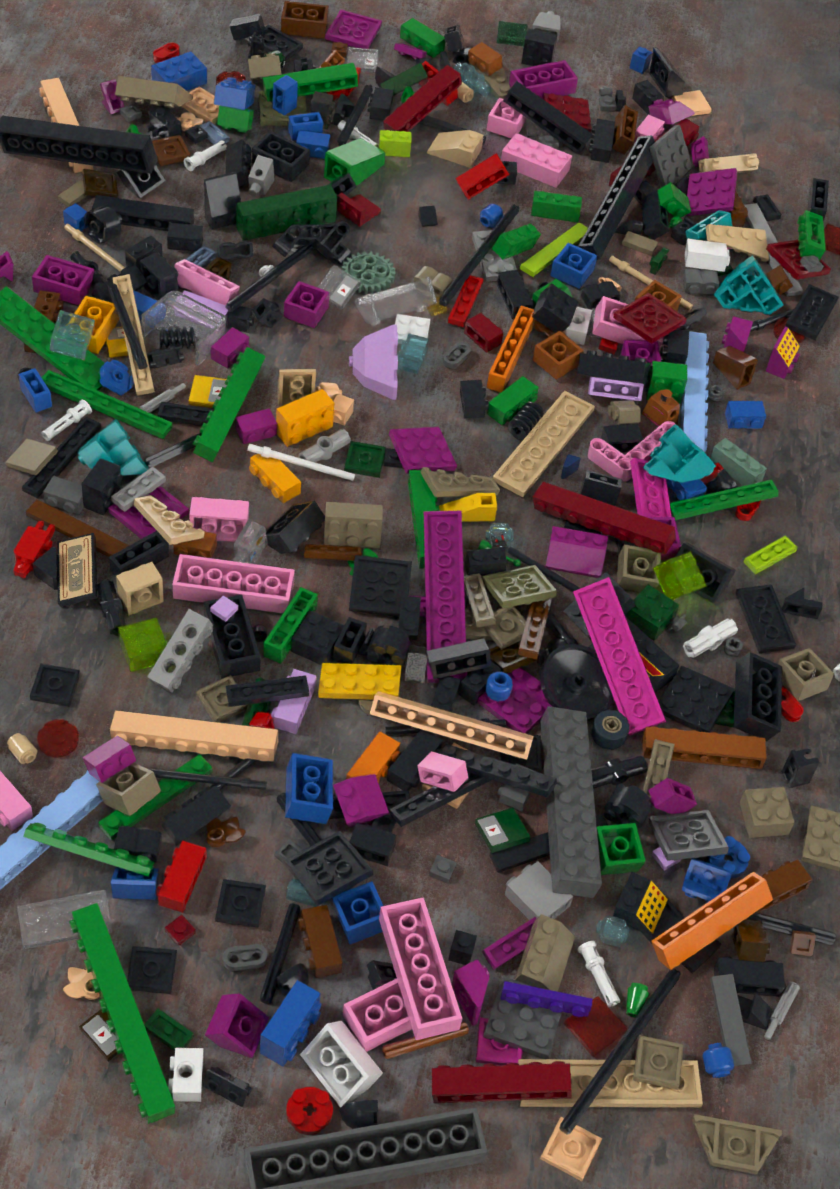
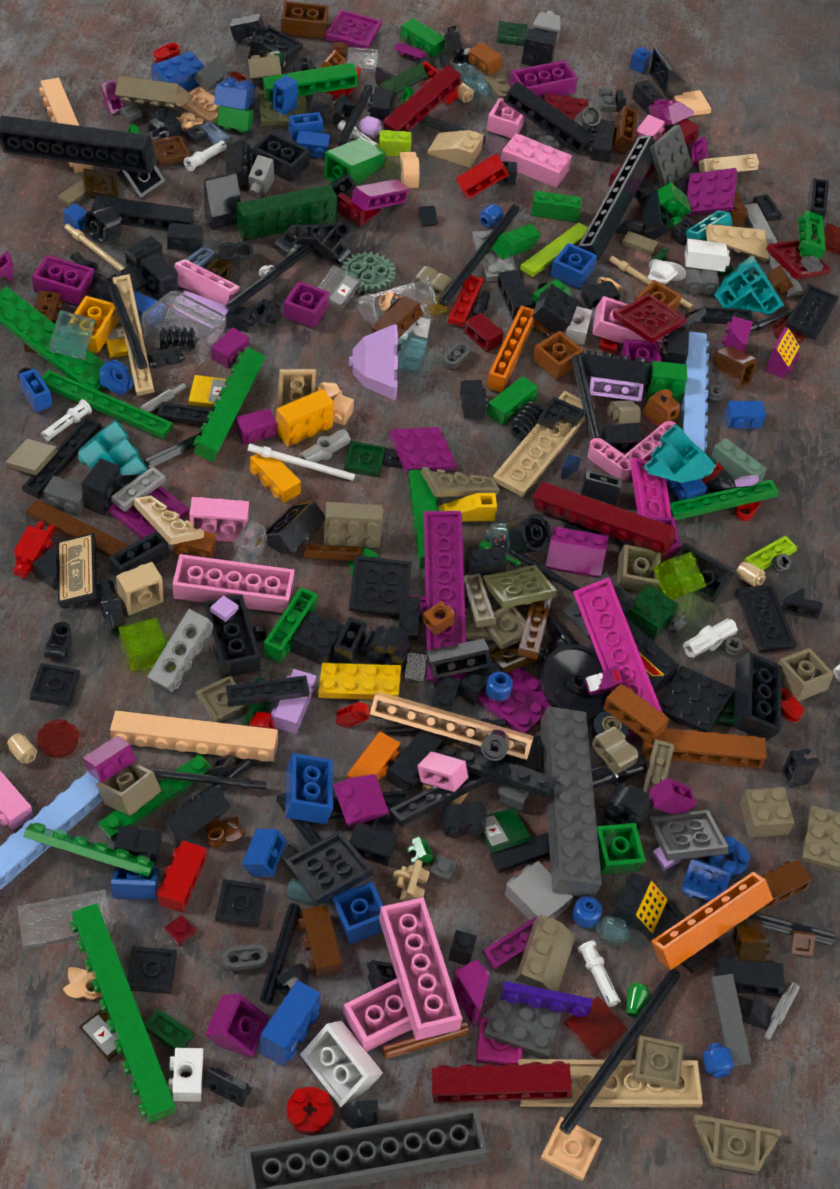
(58, 644): none -> black piece
(212, 73): none -> dark grey brick
(222, 765): none -> black plate
(264, 852): none -> blue brick
(353, 714): none -> red piece
(370, 127): none -> lavender head
(380, 194): none -> magenta brick
(388, 300): none -> light nougat head
(402, 314): none -> reddish brown brick
(407, 880): none -> tan hips
(409, 169): none -> light nougat brick
(422, 849): none -> green tile
(437, 625): none -> dark orange brick
(464, 819): none -> black brick
(482, 303): none -> black axle
(495, 745): none -> black wheel
(529, 533): none -> black brick
(557, 410): none -> black plate
(585, 397): none -> black axle
(587, 912): none -> blue head
(588, 117): none -> dark grey wheel
(604, 681): none -> magenta leg
(615, 750): none -> dark tan brick
(636, 713): none -> dark orange brick
(665, 271): none -> white piece
(725, 315): none -> black tile
(744, 481): none -> lavender tile
(751, 574): none -> tan brick
(786, 562): none -> black bush

